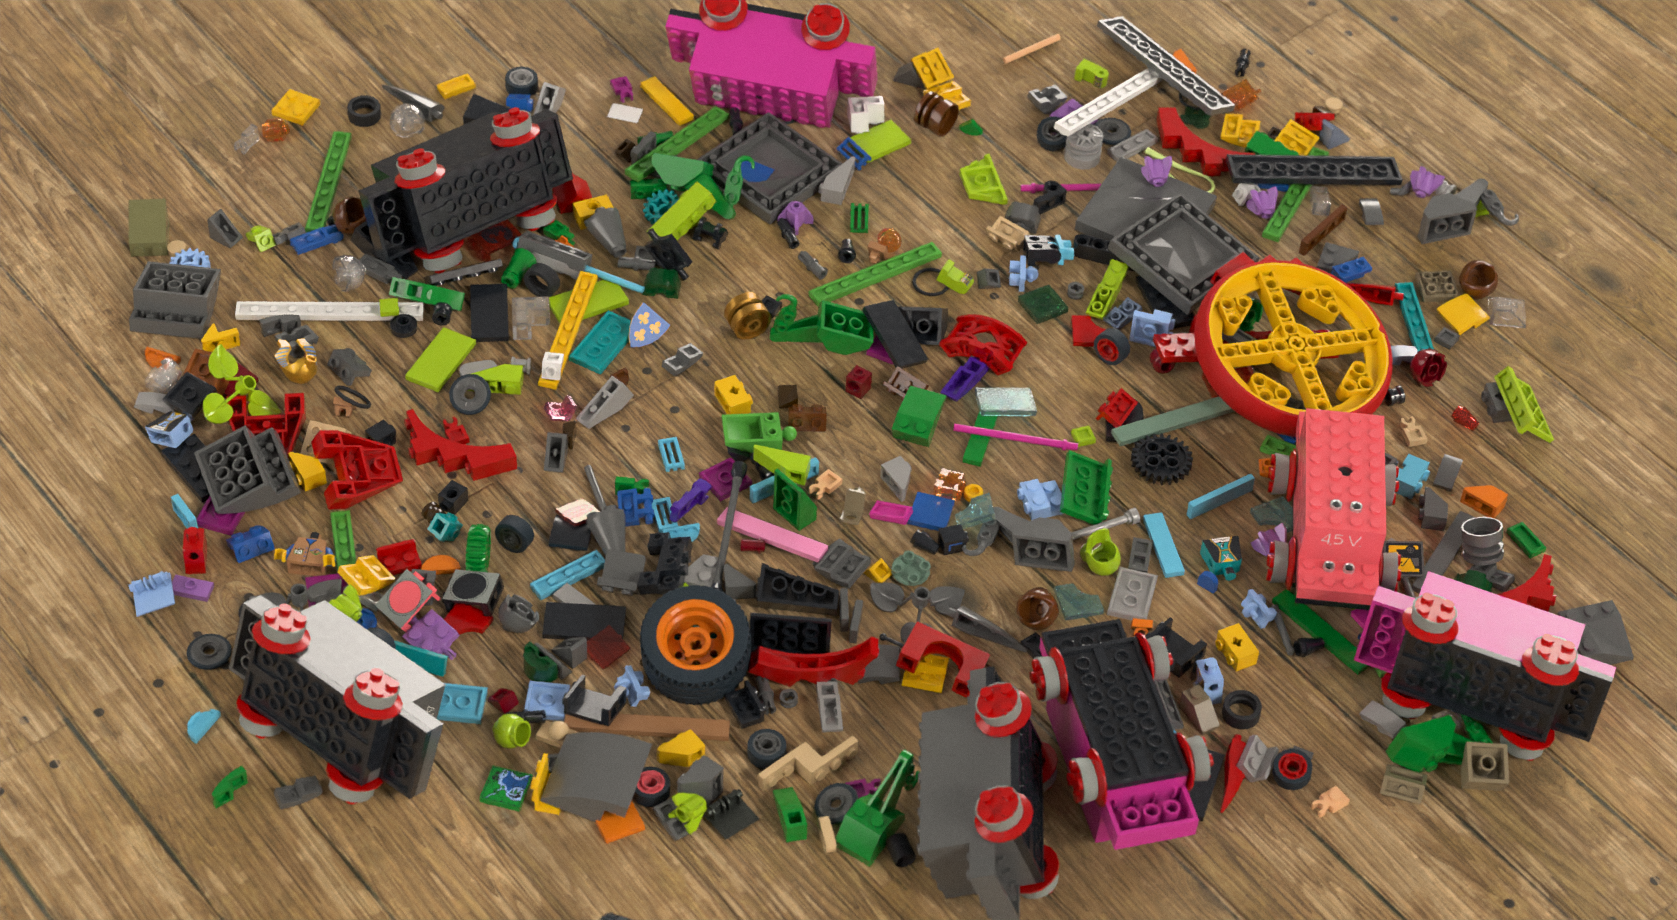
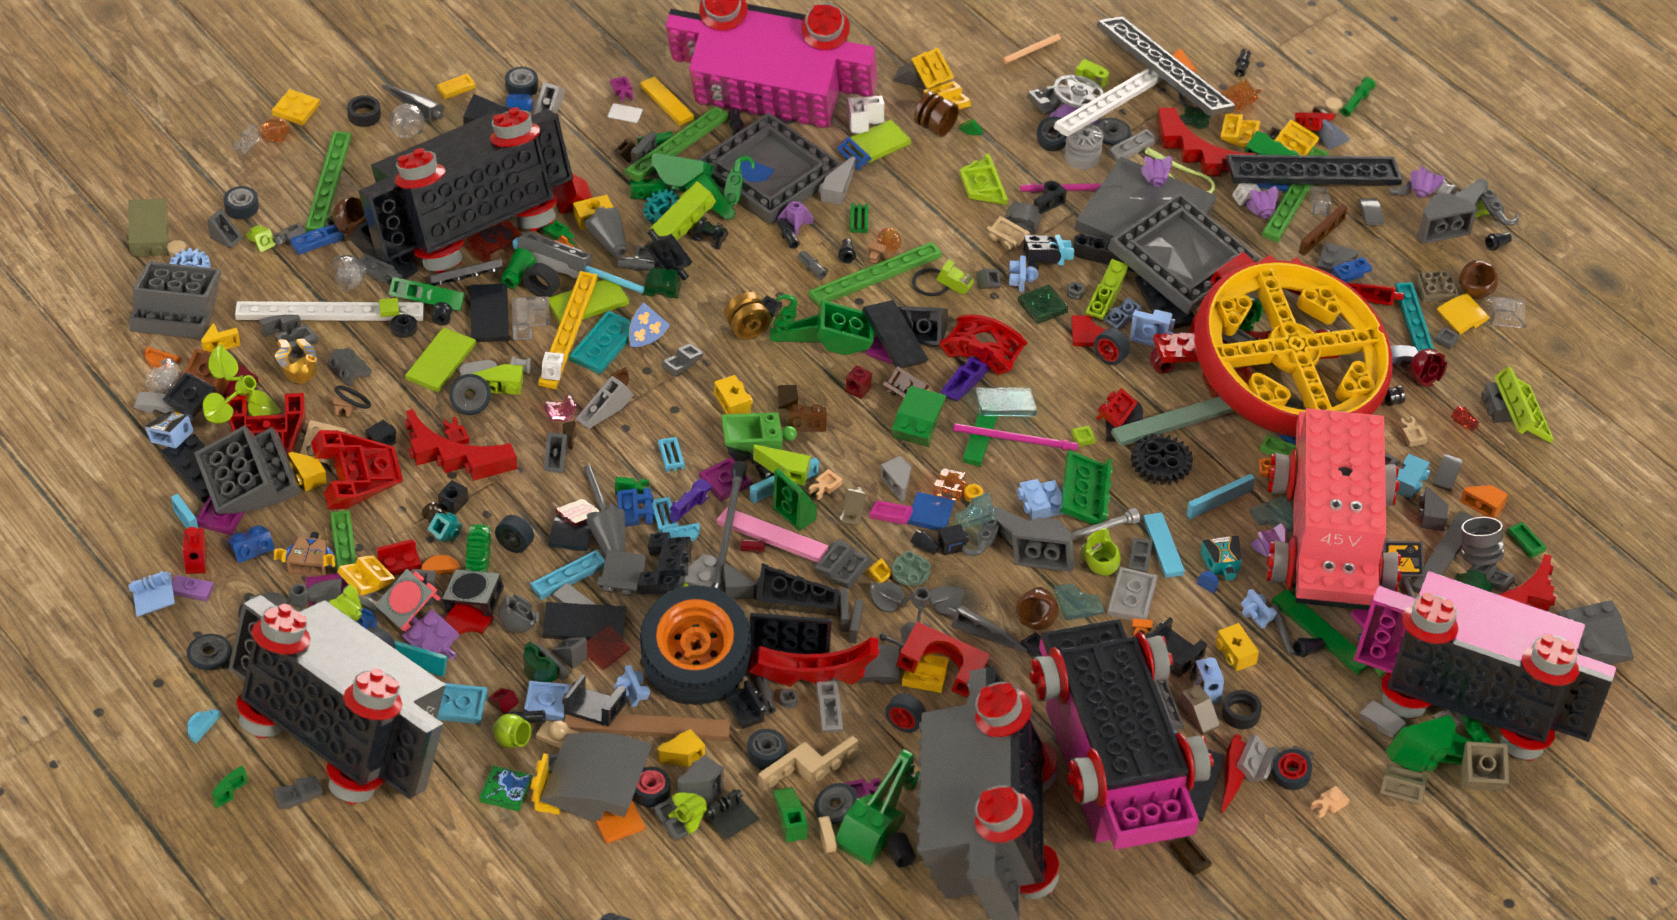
(241, 202): none -> black wheel
(904, 712): none -> black wheel
(1077, 92): none -> light grey wheel
(1190, 854): none -> dark brown tile
(1360, 92): none -> green pin
(1497, 240): none -> black cone

